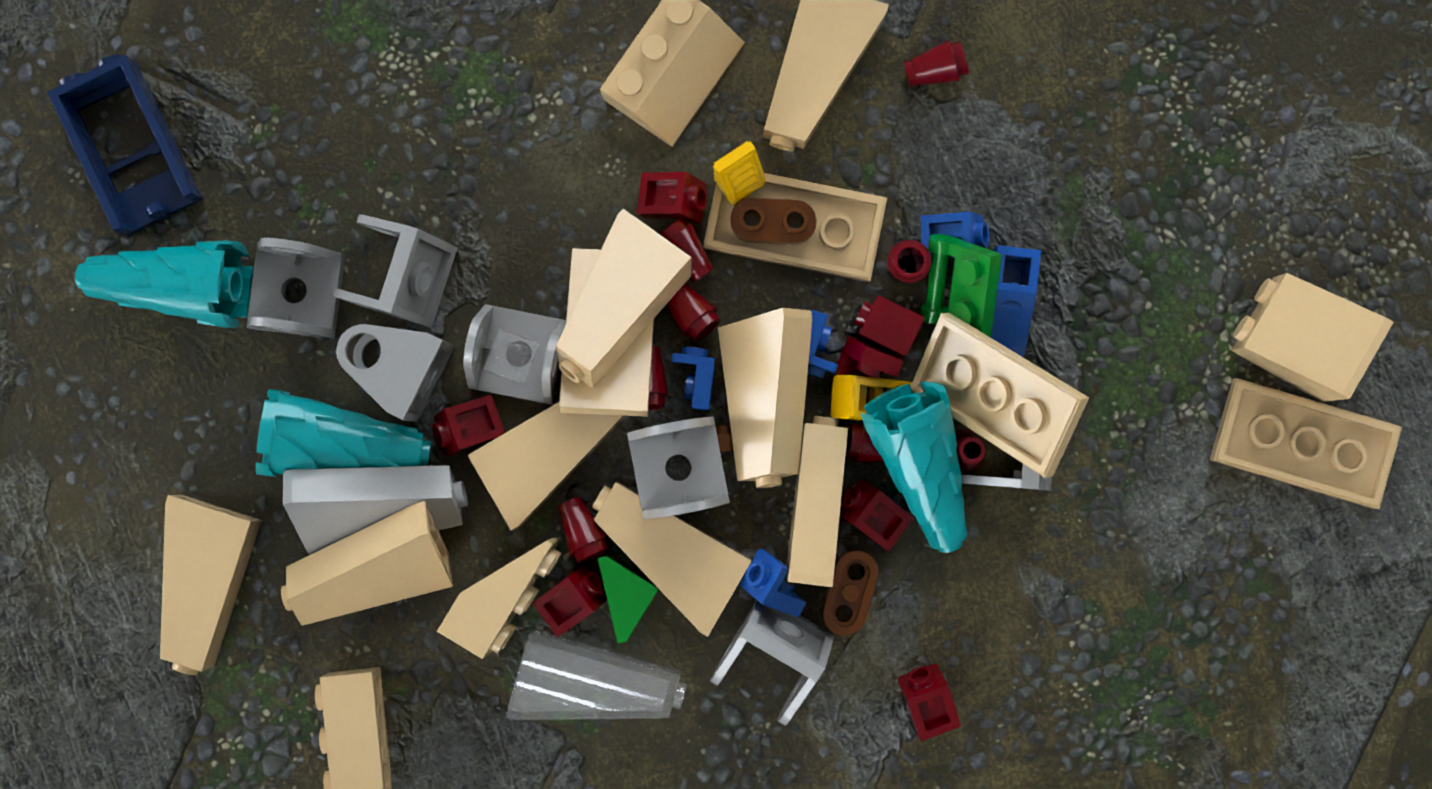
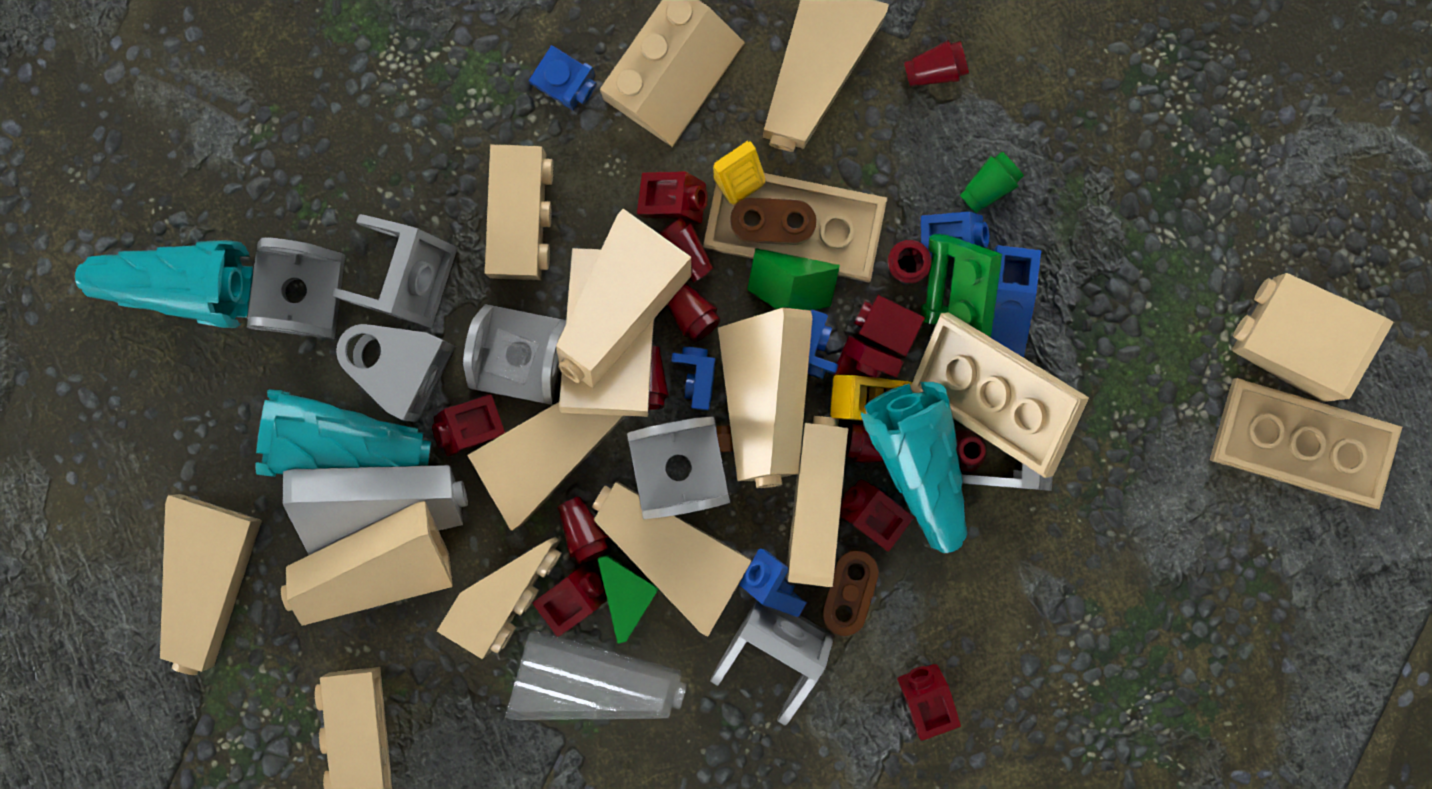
(151, 199): dark blue door -> none
(517, 212): none -> tan brick
(564, 78): none -> blue bracket
(792, 280): none -> green slope
(992, 182): none -> green cone

